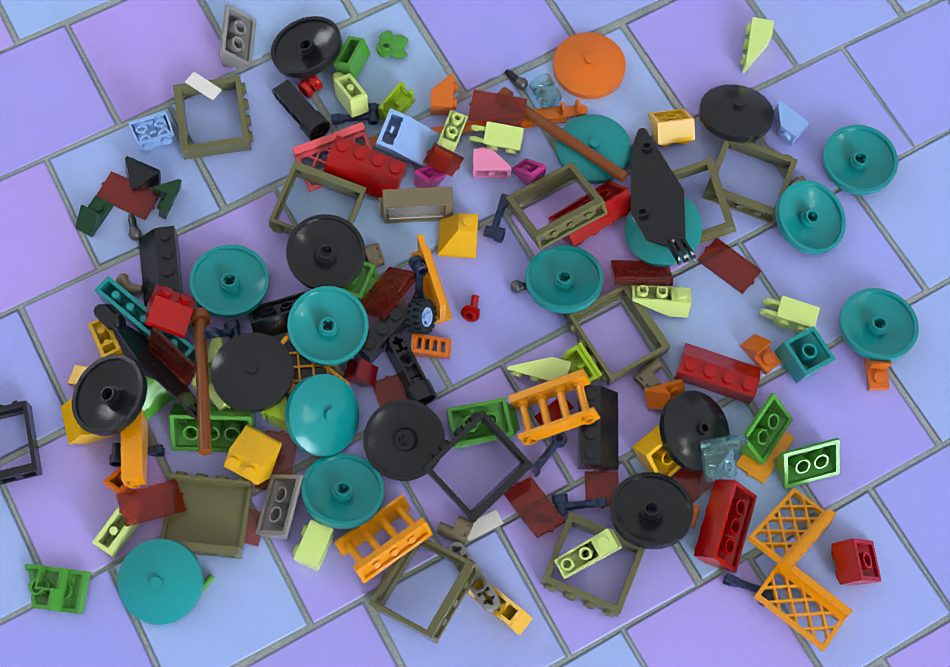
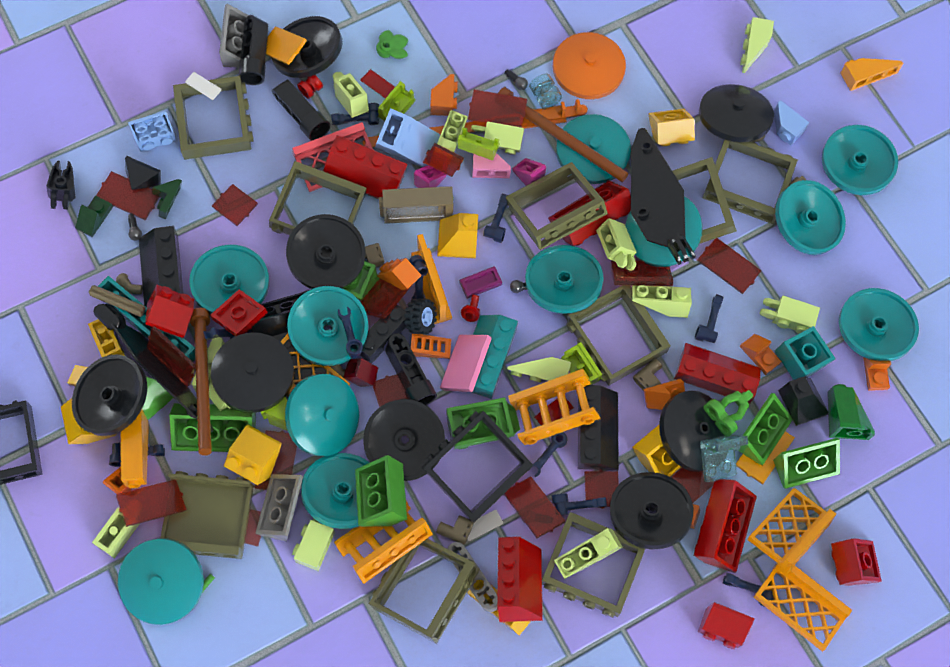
(58, 588): bright green slope -> none
(61, 185): none -> black hinge
(117, 300): none -> dark tan axle
(234, 205): none -> clear red piece
(239, 313): none -> red tile
(253, 51): none -> black beam
(283, 45): none -> light orange piece
(352, 56): bright green brick -> none
(352, 342): none -> dark blue brick
(377, 83): none -> red sticker
(381, 493): none -> bright green slope
(399, 273): none -> orange slope
(465, 363): none -> bright pink tile
(477, 144): none -> lime hinge
(480, 282): none -> magenta tile
(502, 332): none -> teal slope
(519, 580): none -> red slope
(617, 243): none -> yellowish green hinge
(707, 332): none -> dark blue brick
(725, 422): none -> bright green piece
(725, 625): none -> red slope
(802, 400): none -> black slope
(847, 415): none -> green slope
(866, 71): none -> light orange slope

